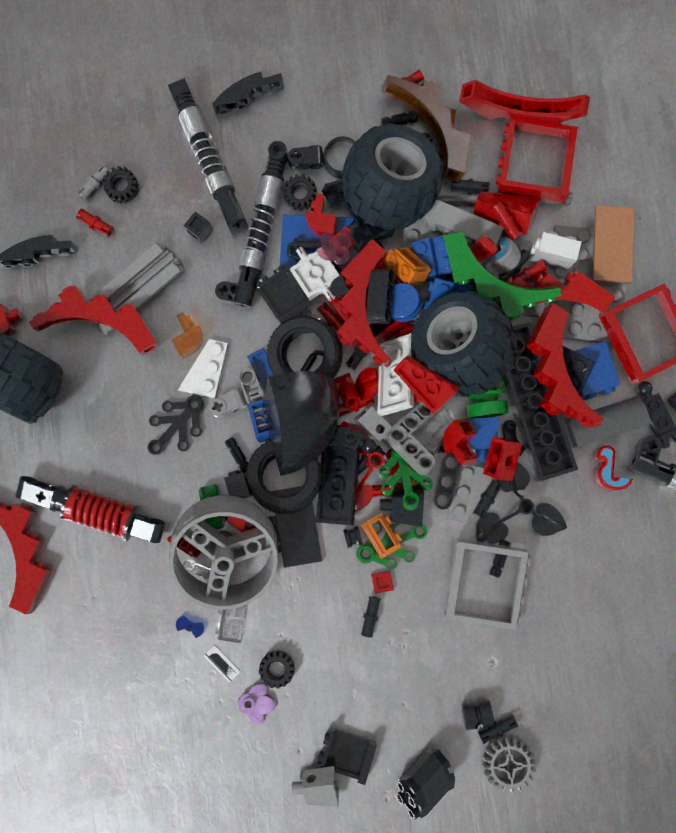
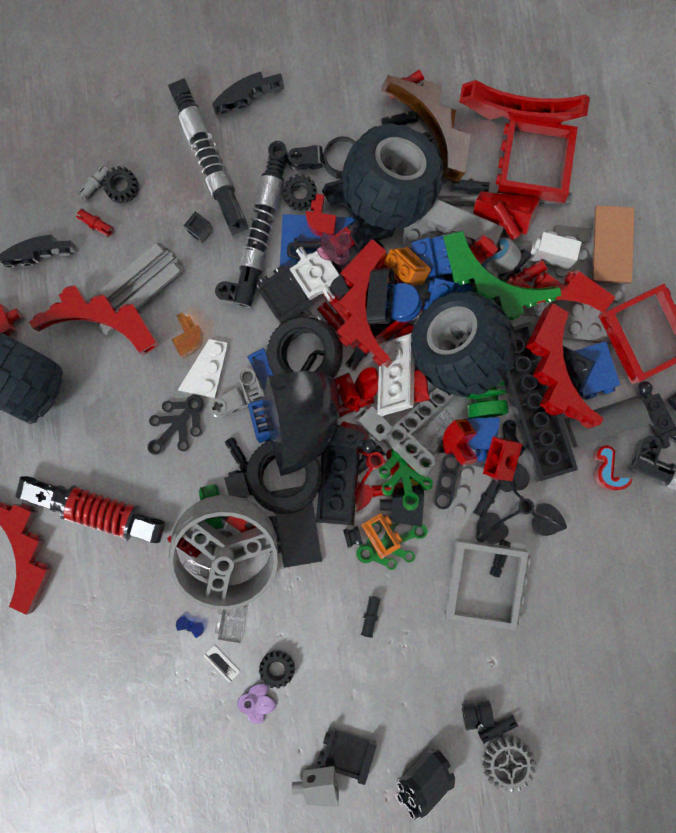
(382, 582): red tile -> none
(426, 384): red wing -> none

